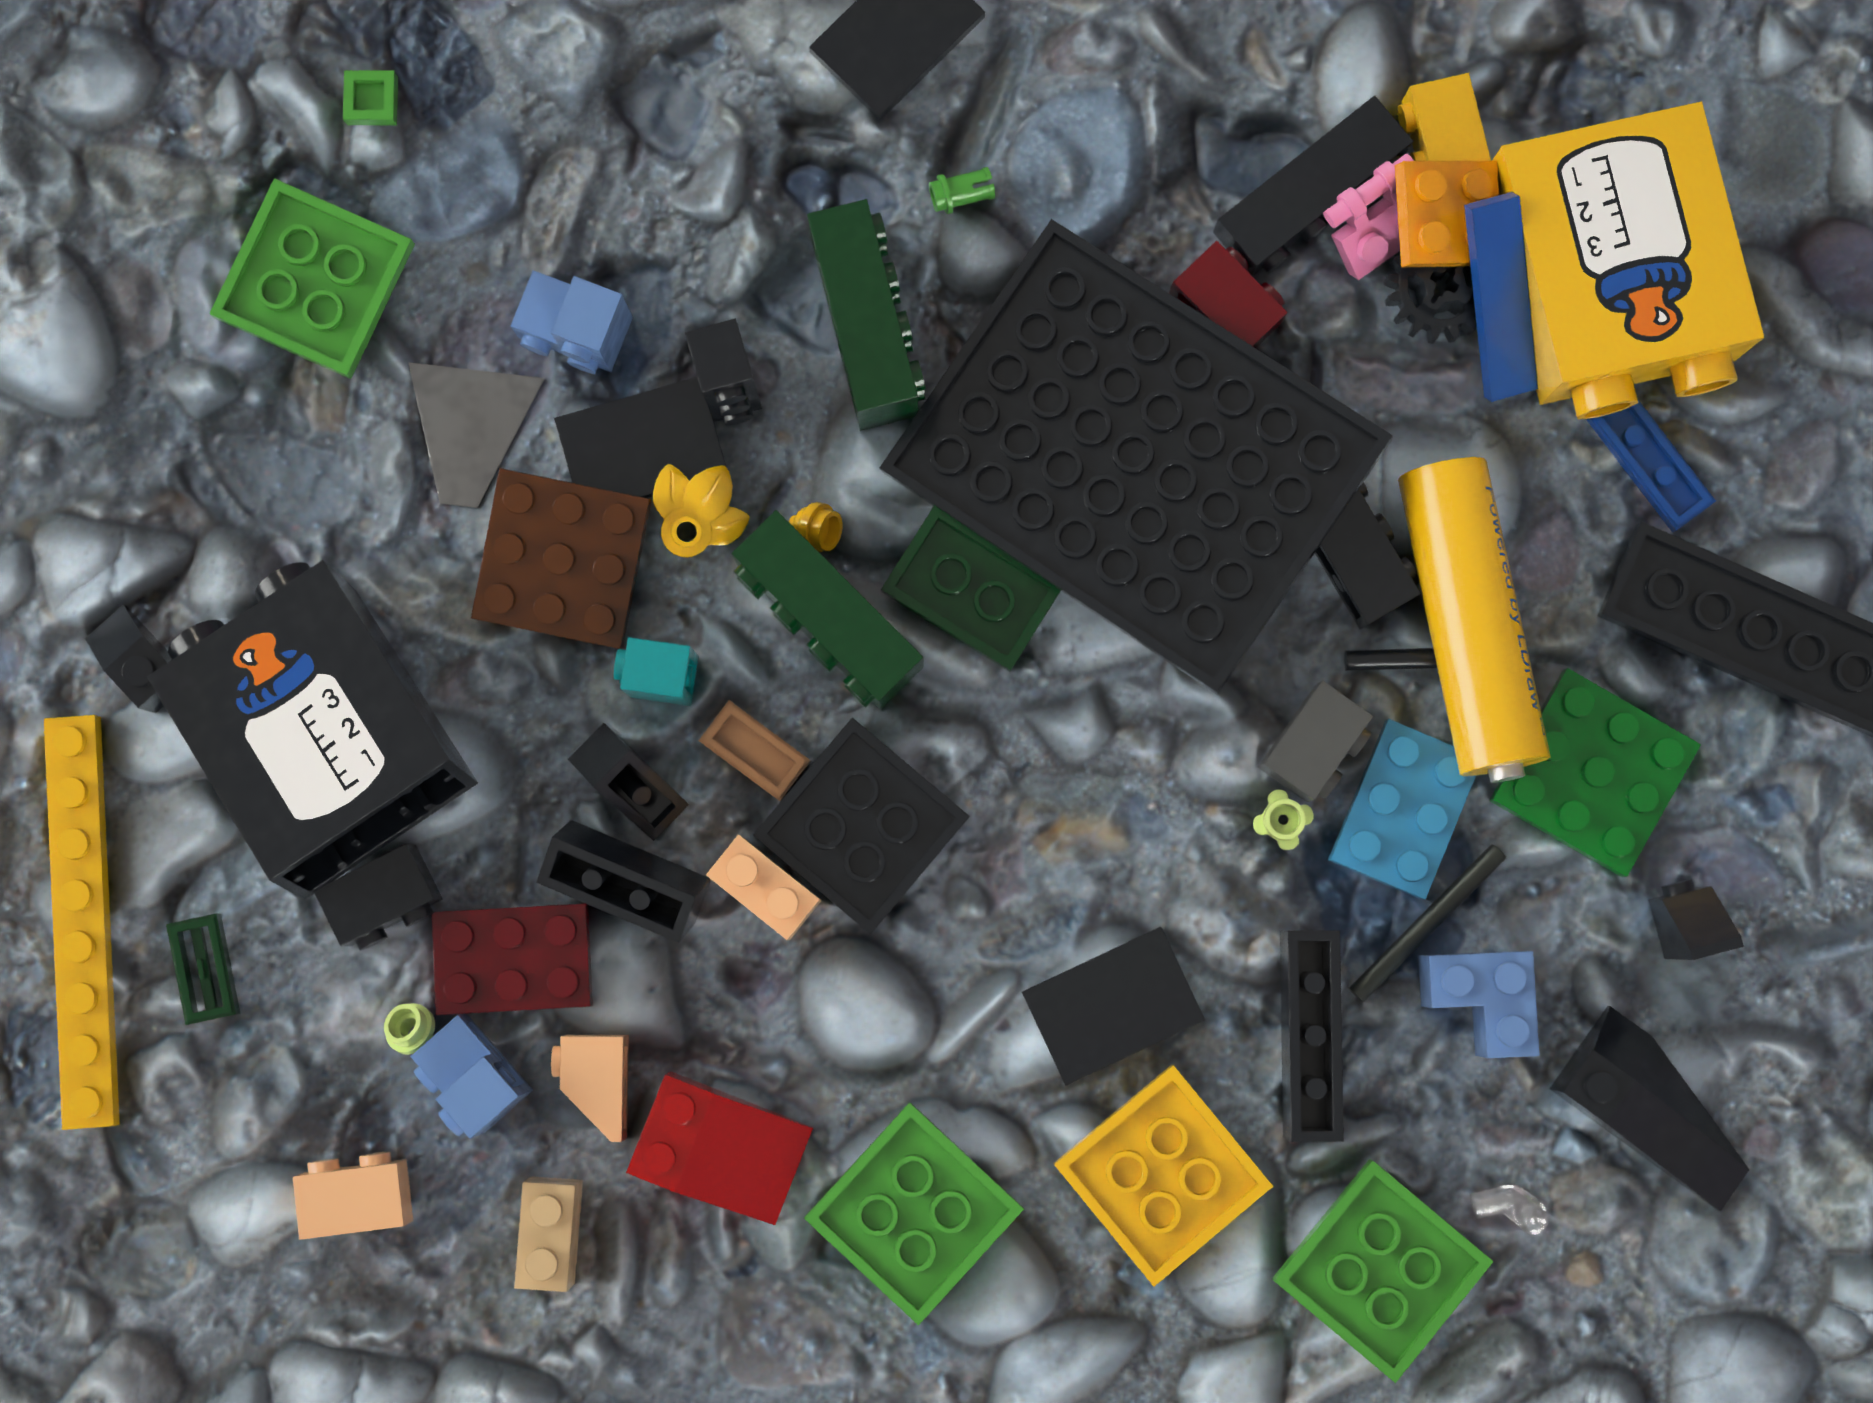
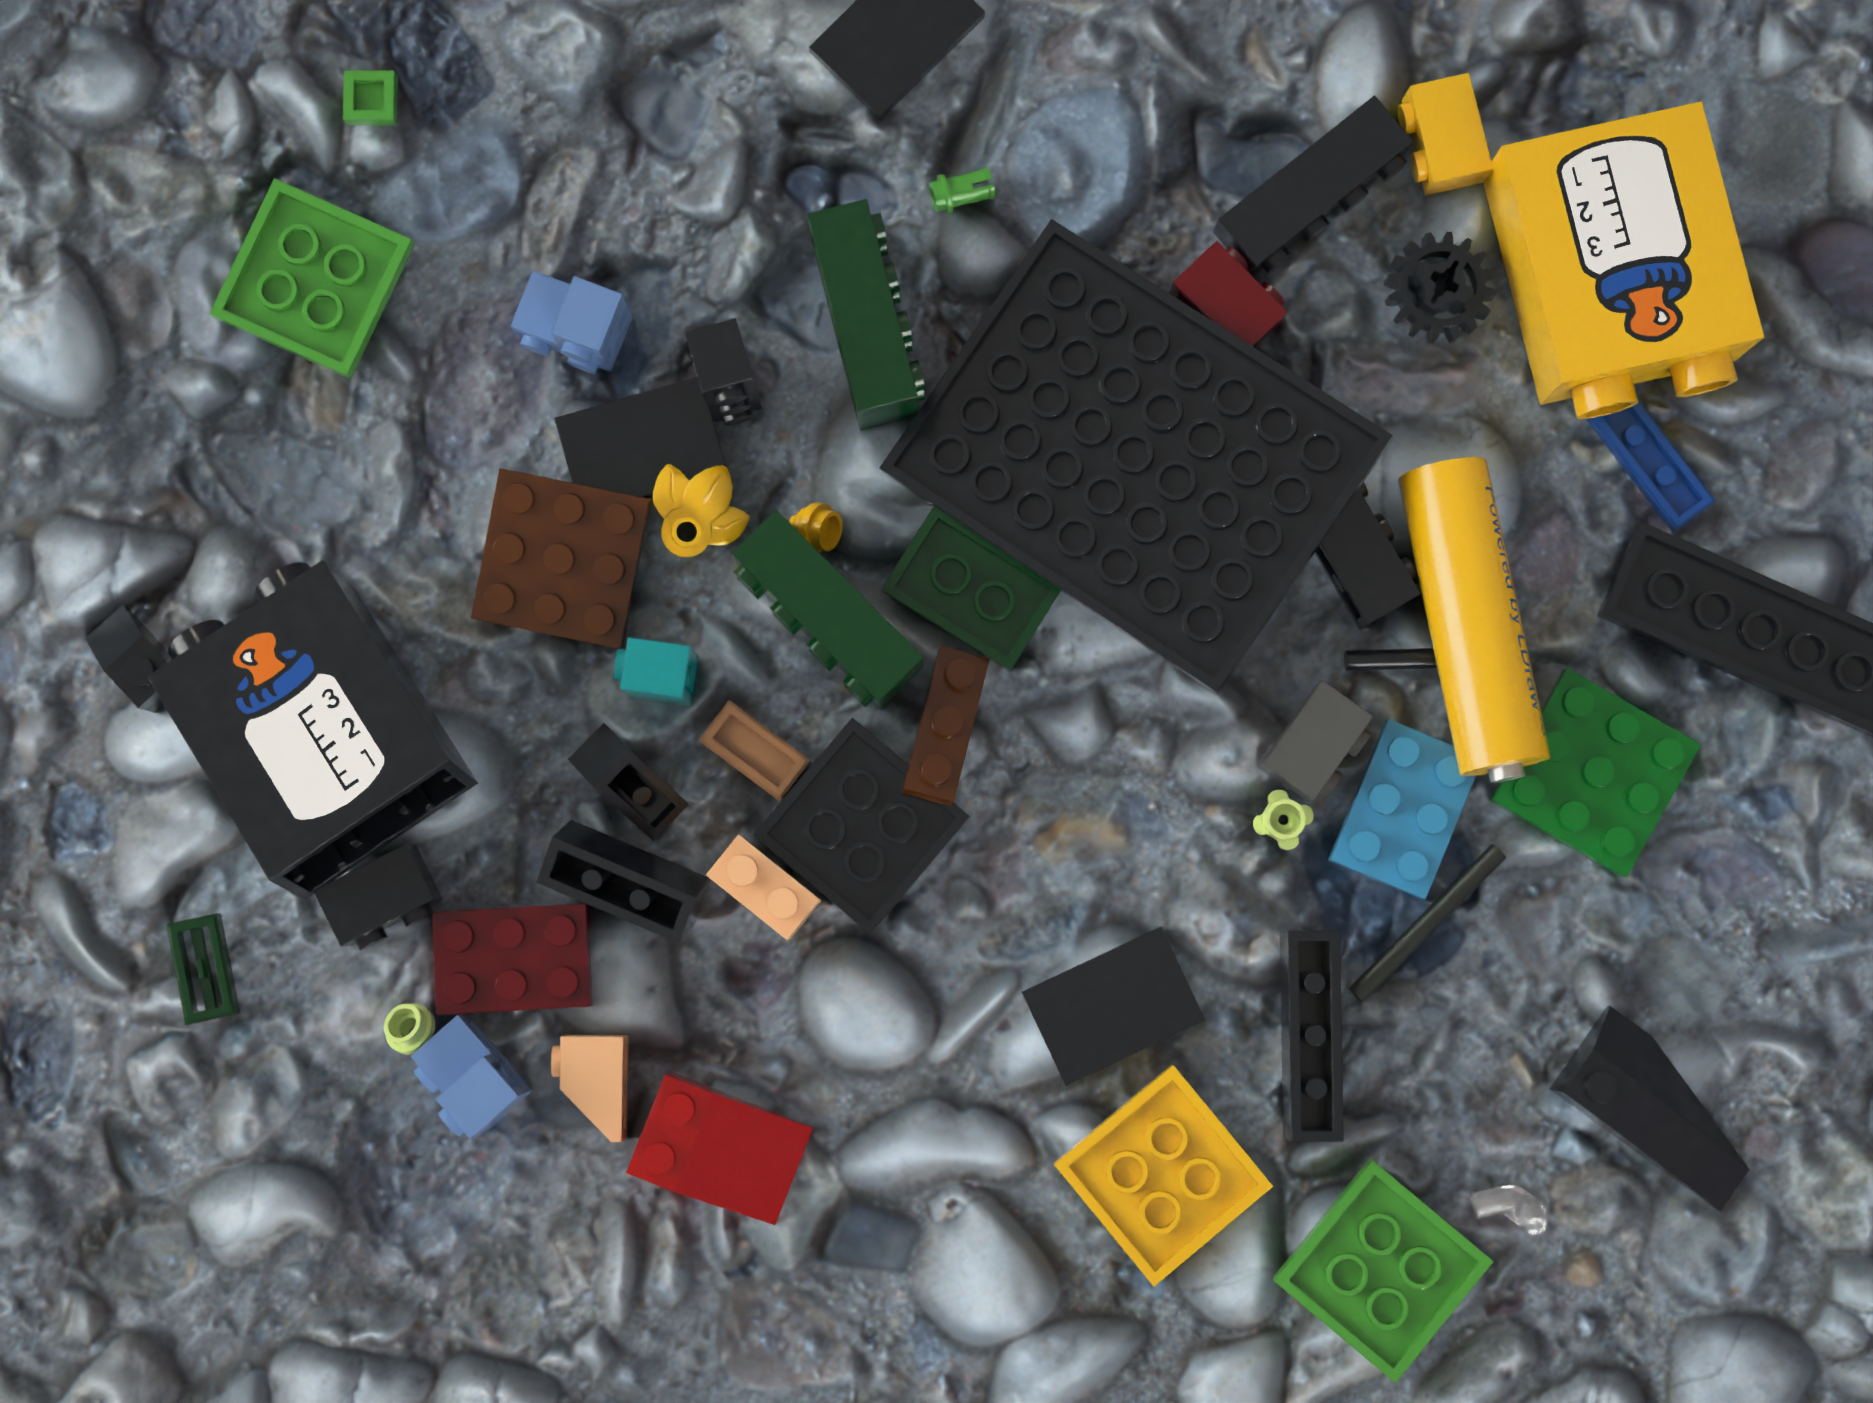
(81, 922): yellow plate -> none
(352, 1197): light nougat brick -> none
(469, 425): flat silver sticker -> none
(548, 1234): tan brick -> none
(914, 1213): bright green plate -> none
(945, 726): none -> reddish brown plate
(1370, 233): bright pink plate -> none
(1433, 211): light orange plate -> none
(1497, 988): medium blue brick -> none
(1501, 296): blue tile -> none
(1692, 922): black slope -> none

